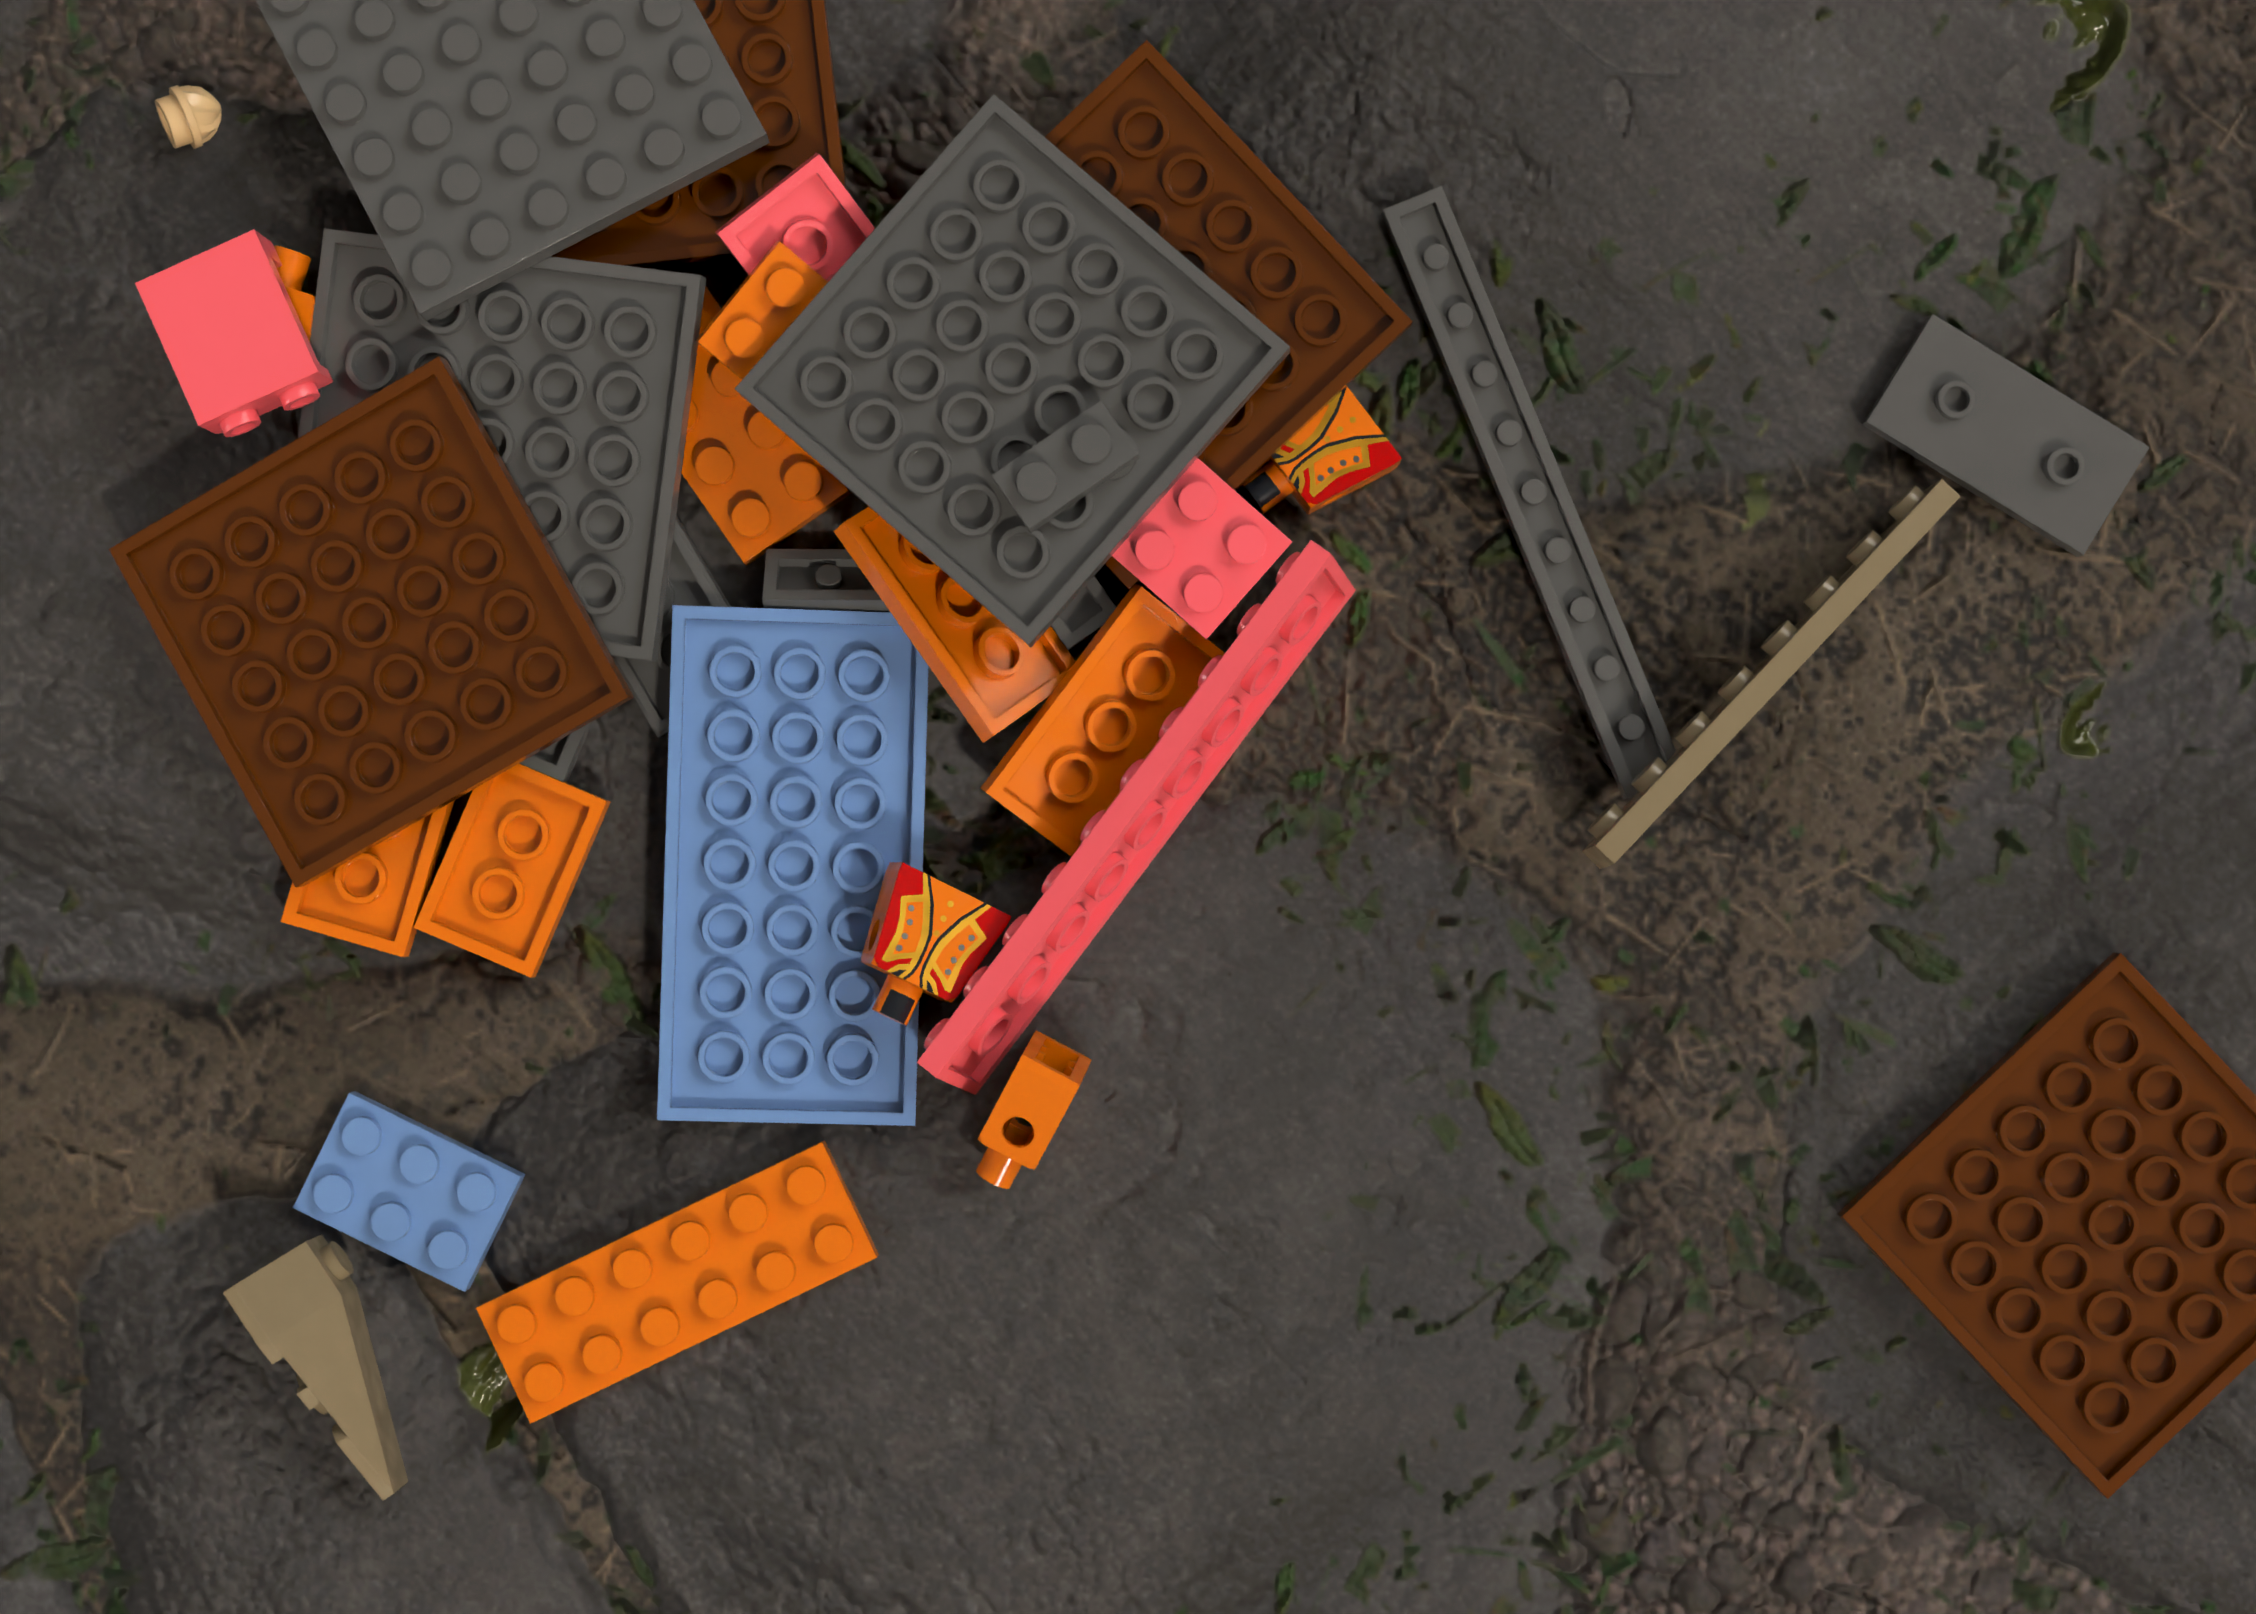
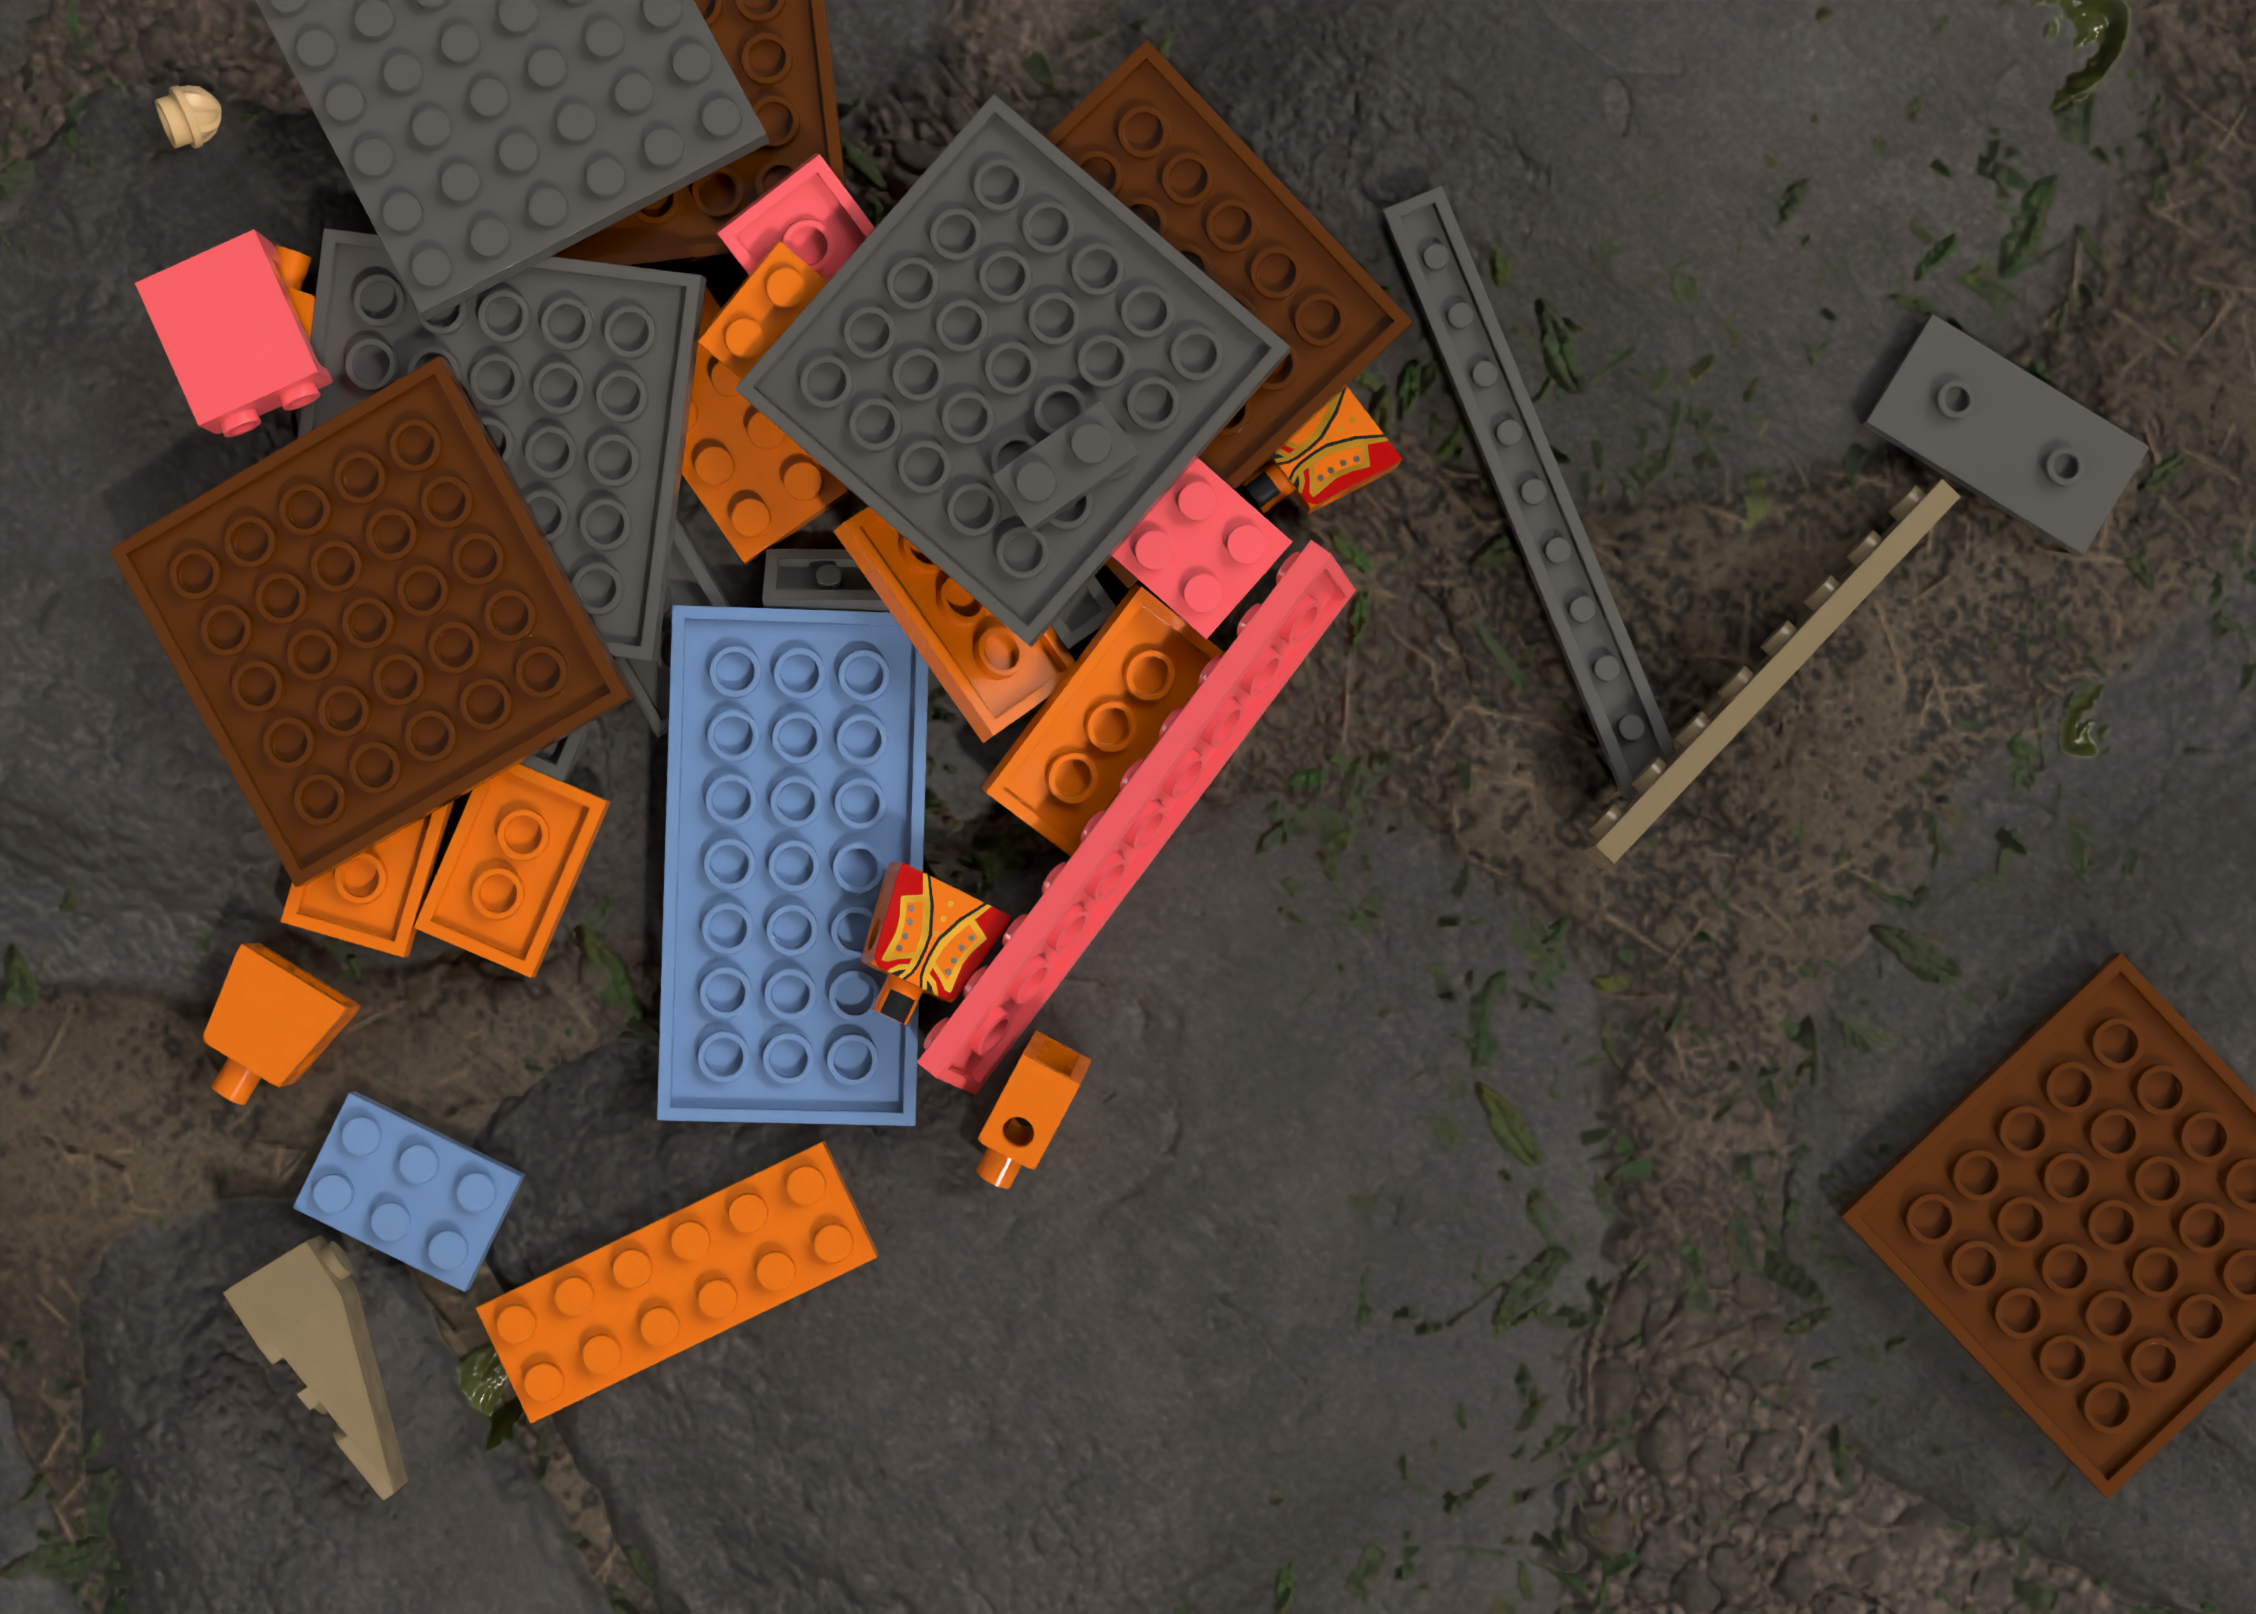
(271, 1022): none -> orange torso

